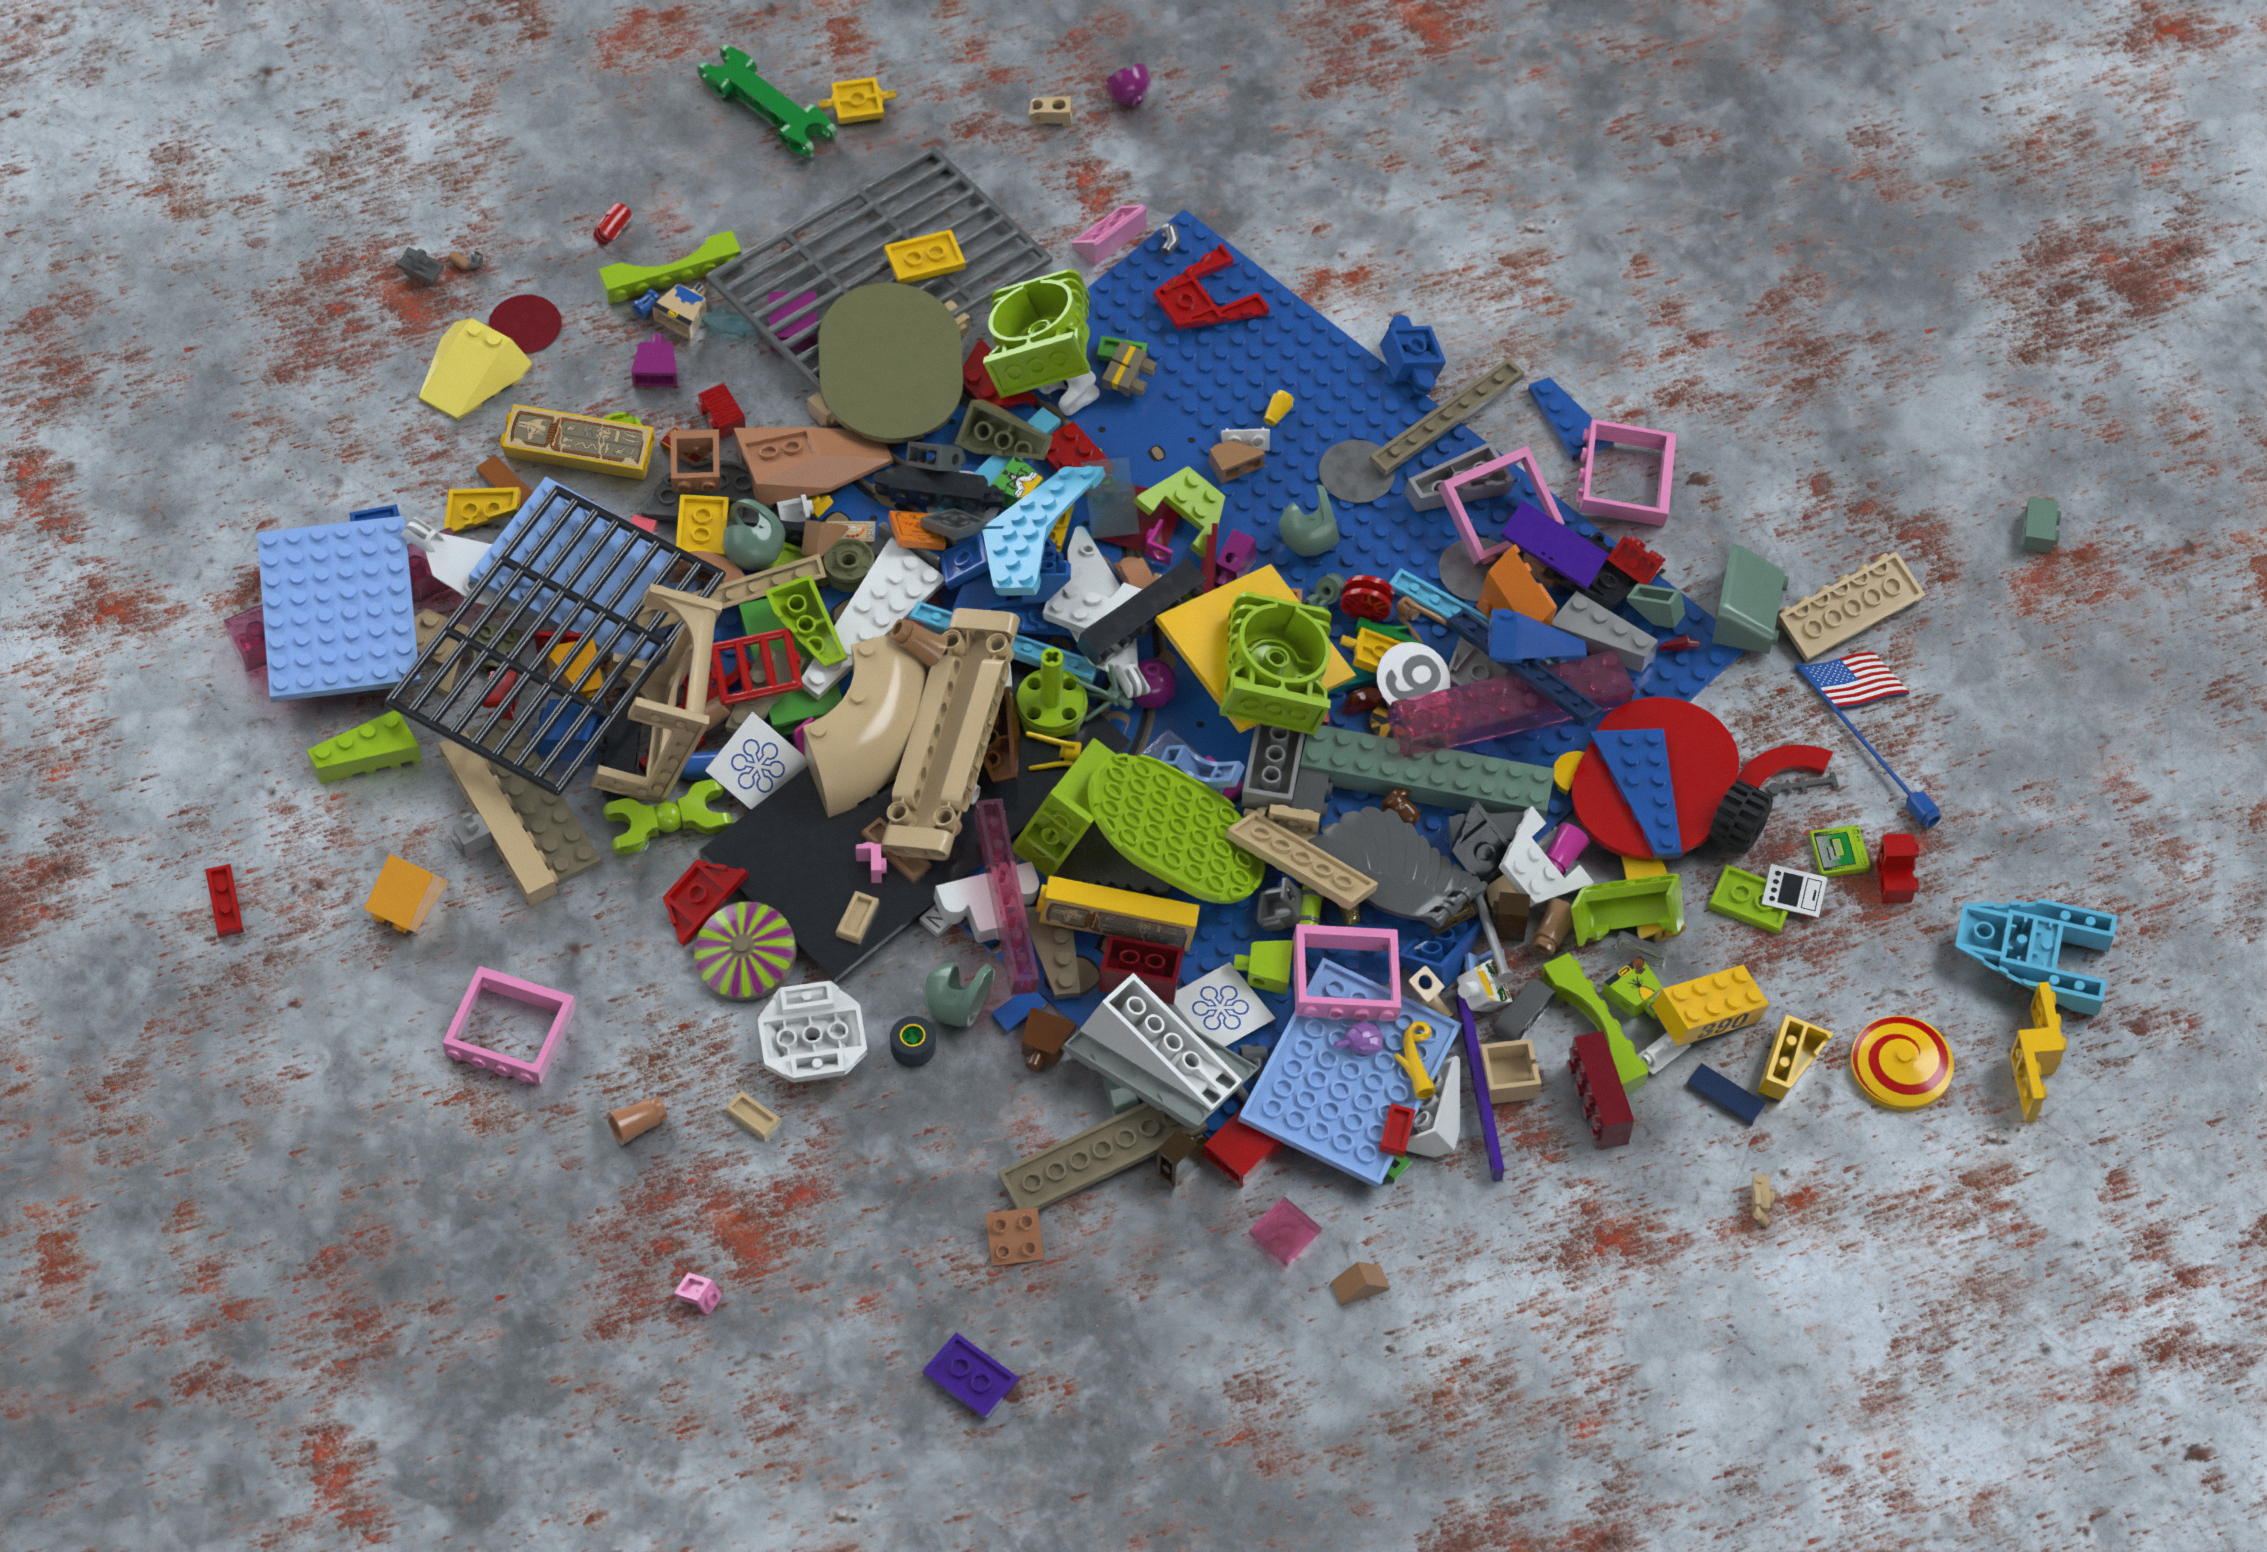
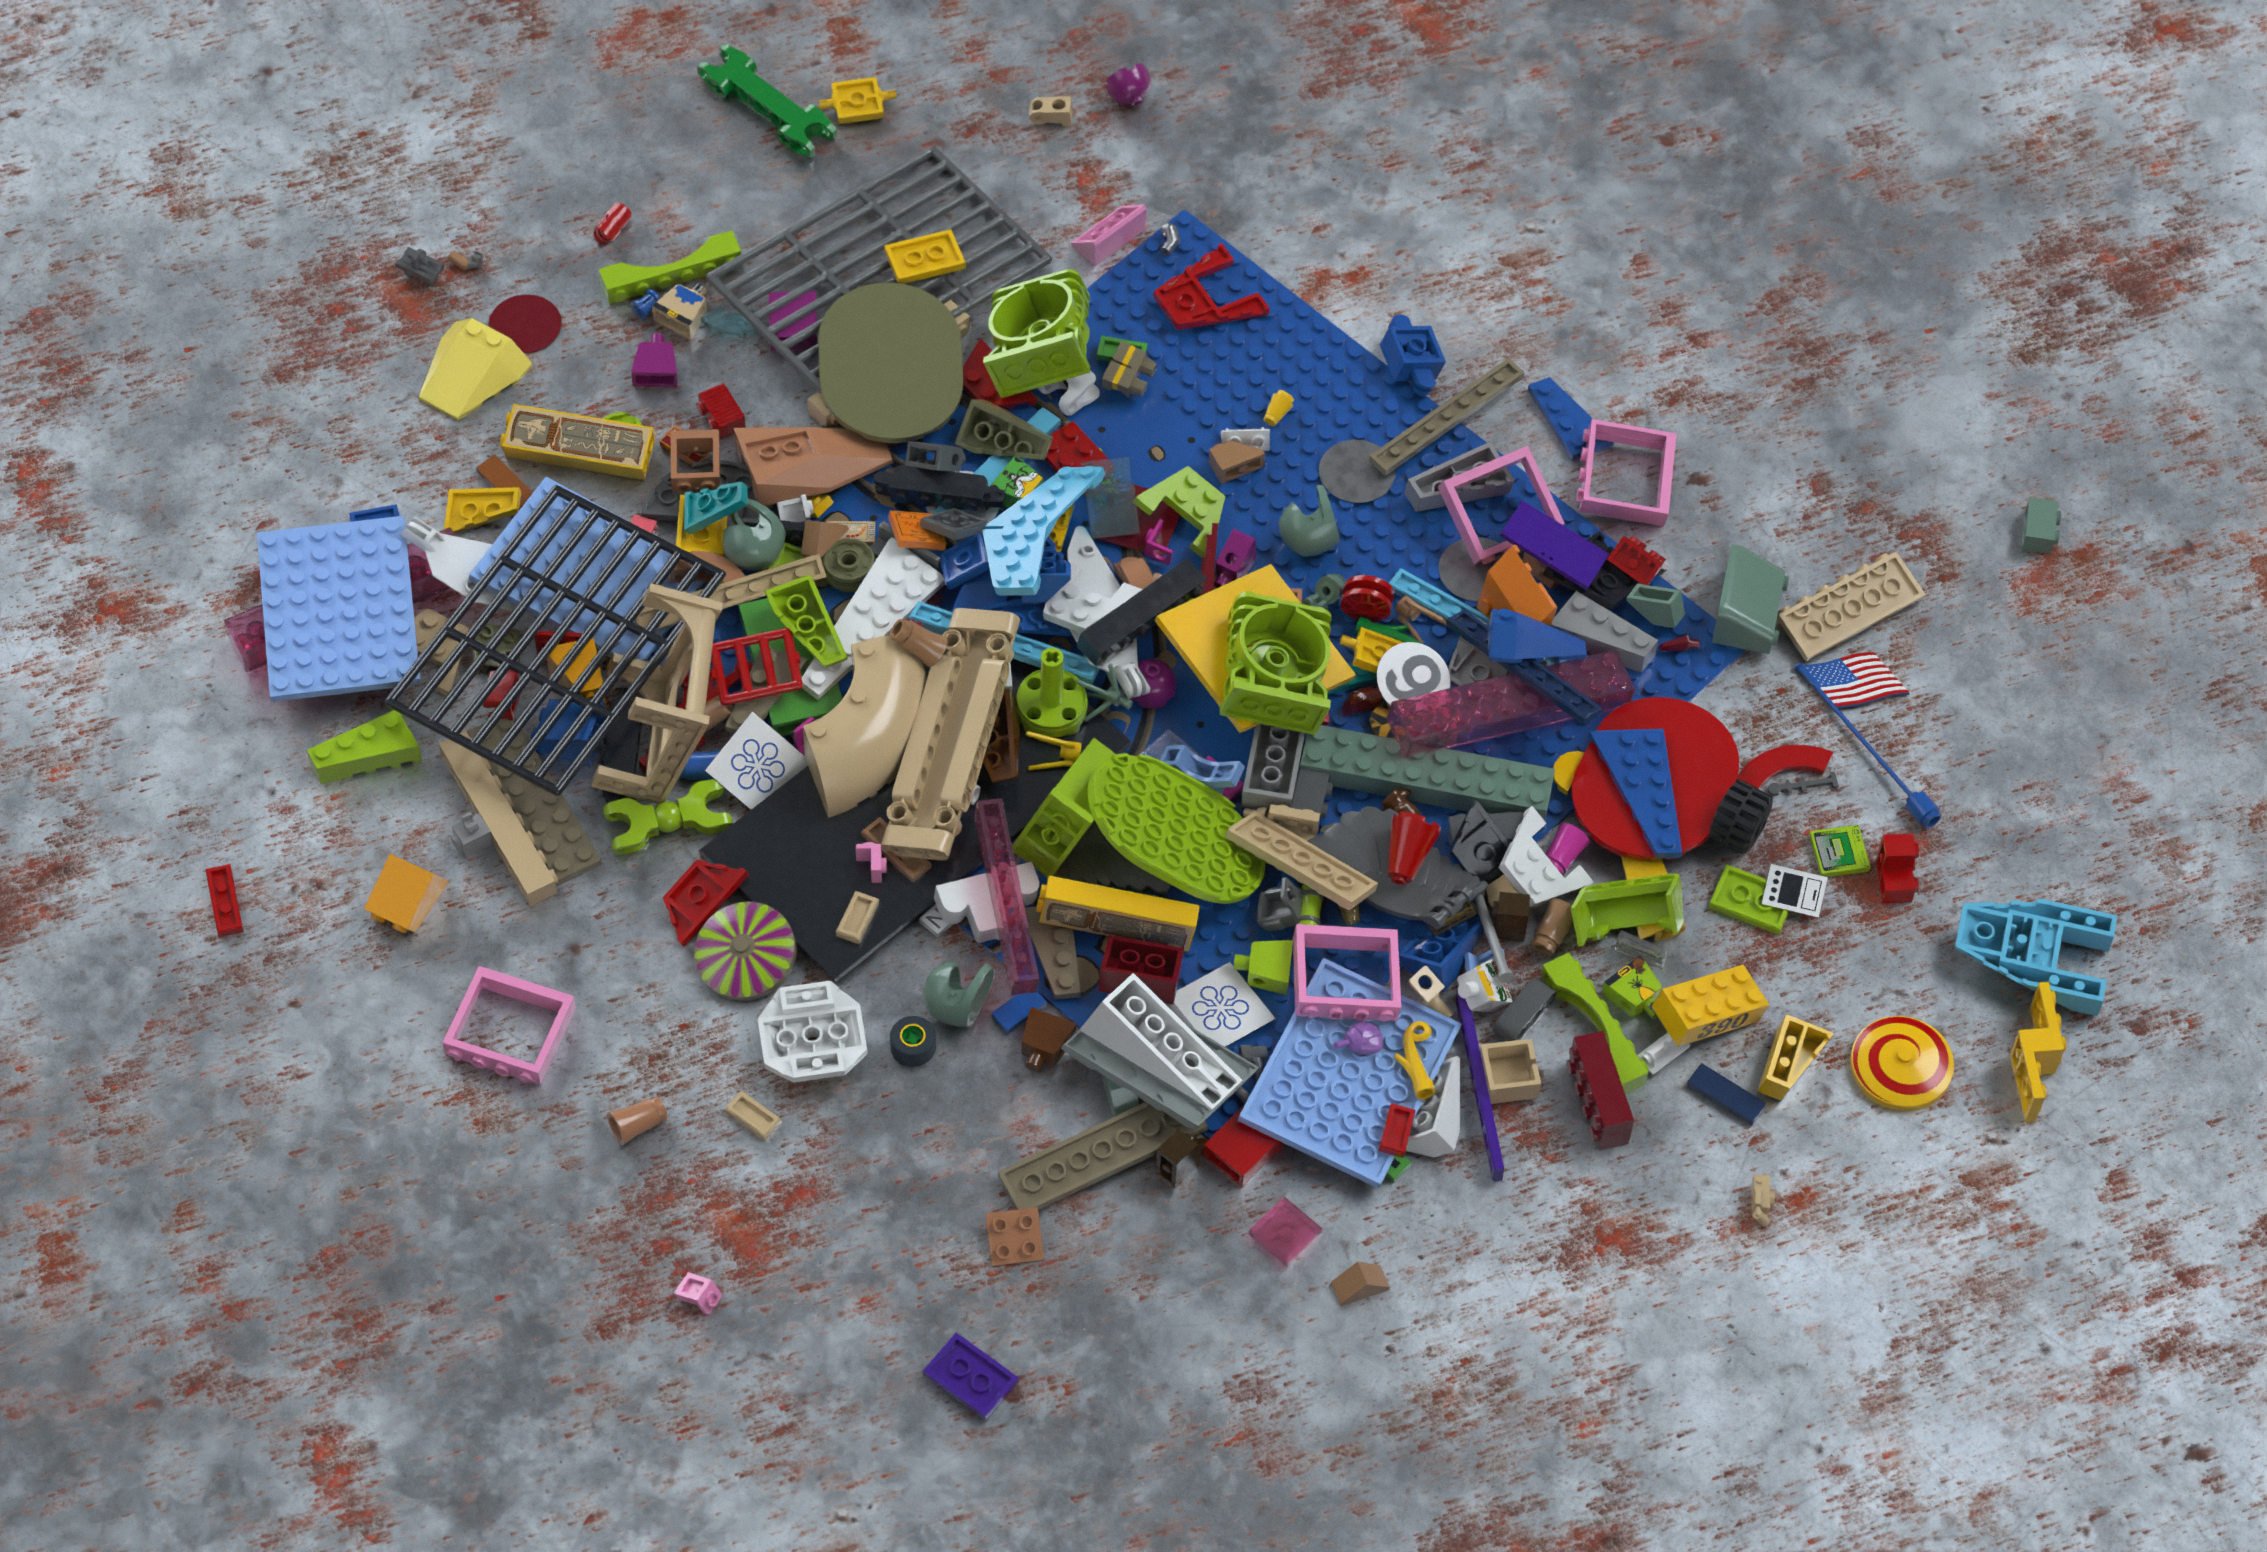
(712, 505): none -> teal wing
(1409, 845): none -> red cone

